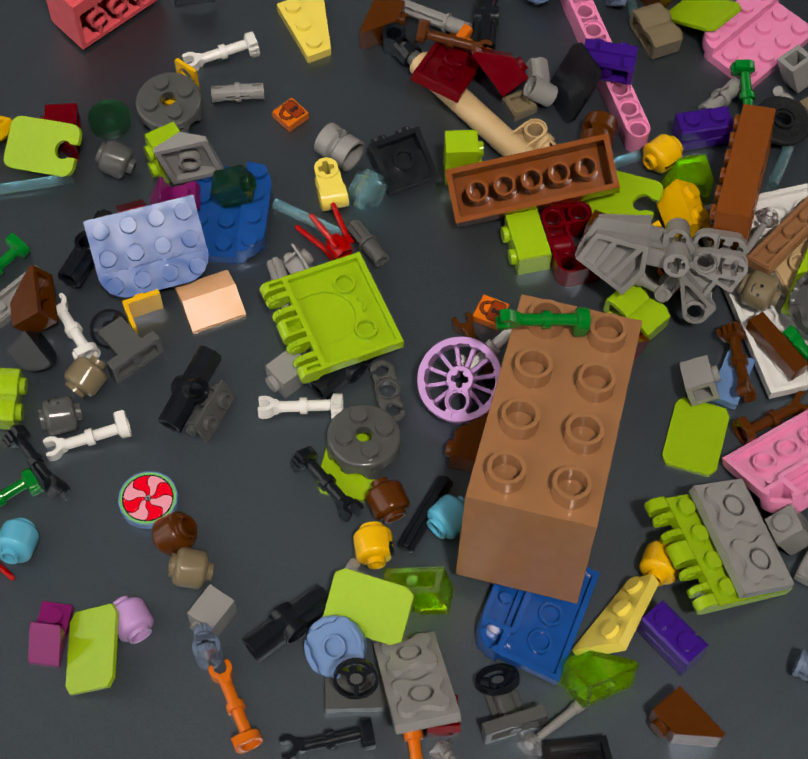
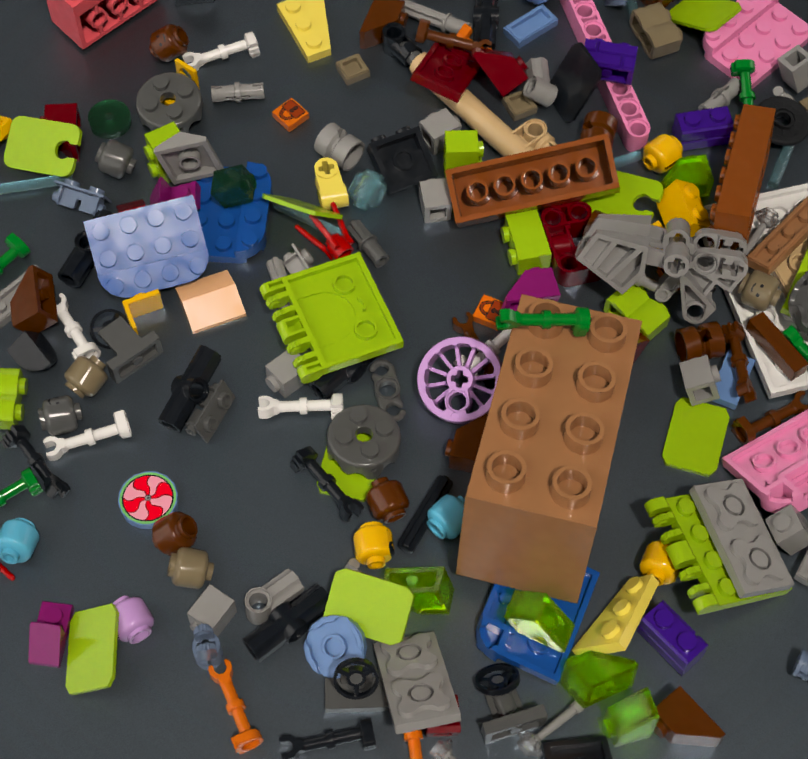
(70, 193): none -> sand blue hinge
(168, 42): none -> reddish brown head
(272, 594): none -> light grey piece
(302, 206): none -> lime piece
(352, 69): none -> dark tan tile
(434, 129): none -> light grey brick
(435, 200): none -> light grey brick
(530, 26): none -> medium blue tile
(533, 282): none -> magenta slope
(539, 619): none -> clear neon green slope
(631, 718): none -> clear neon green slope
(705, 340): none -> reddish brown wheel

